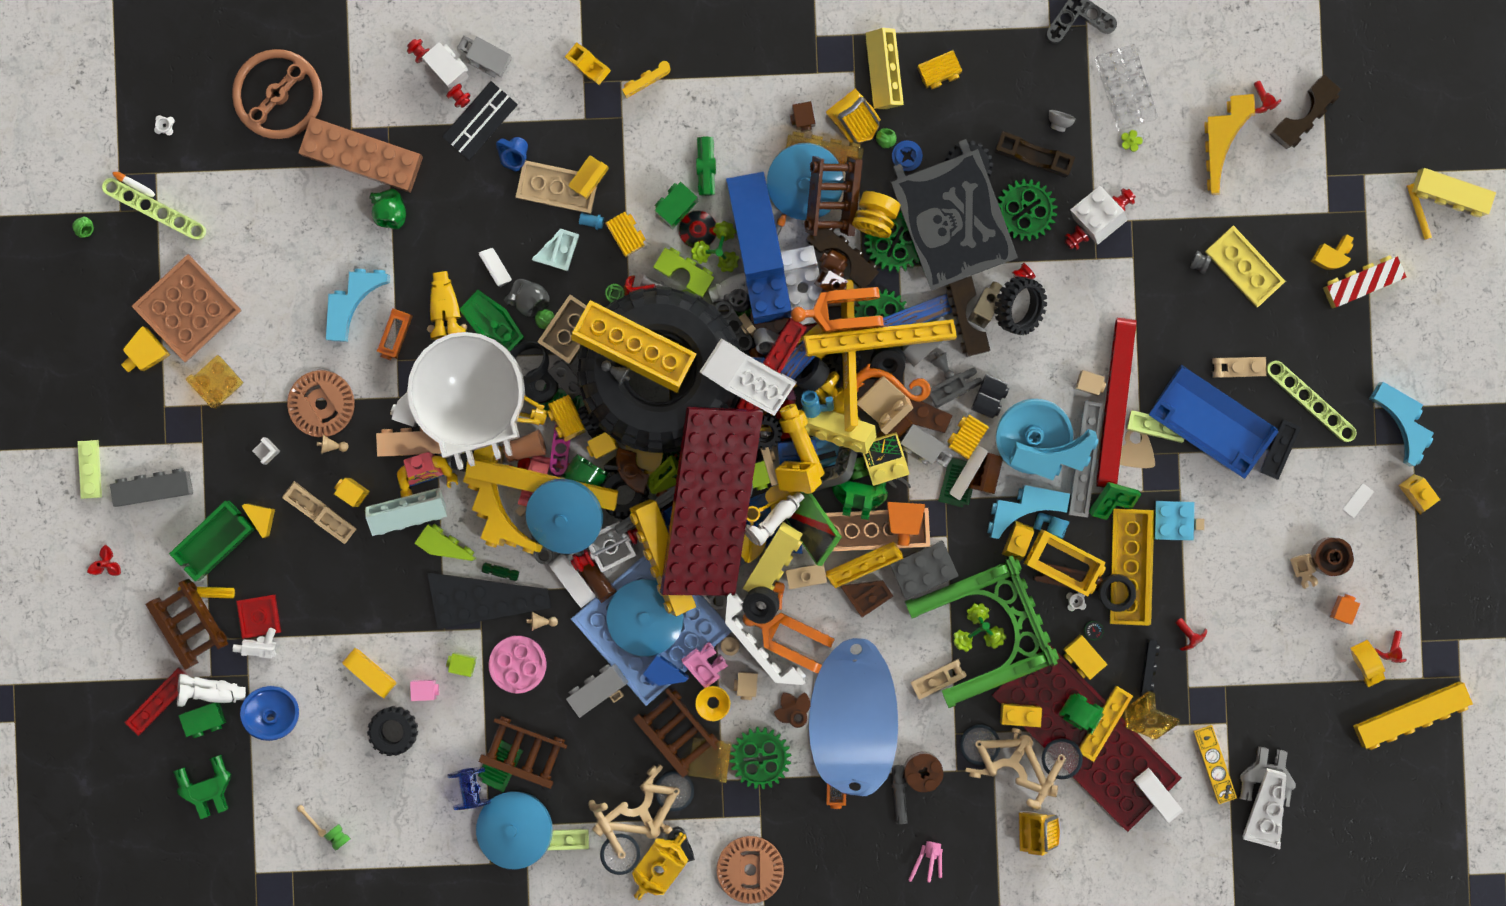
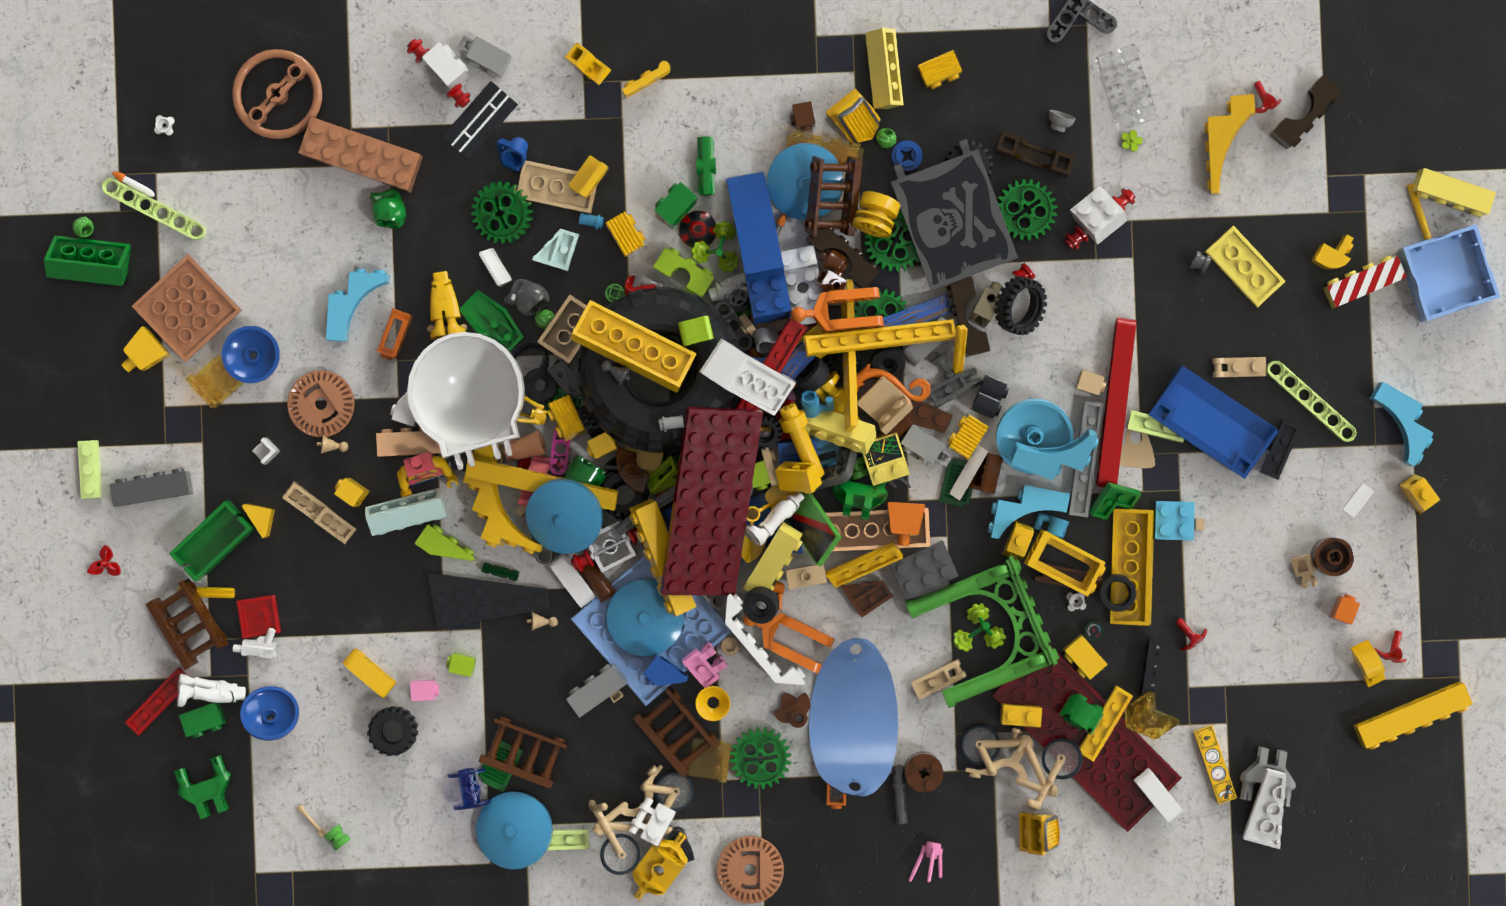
(87, 260): none -> green slope
(237, 353): none -> blue dish
(517, 664): bright pink tile -> none
(518, 207): none -> green gear
(657, 825): none -> white plate
(671, 423): none -> light grey pin
(695, 330): none -> lime piece
(746, 685): tan brick -> none
(959, 349): none -> yellow axle
(1448, 273): none -> light blue tile

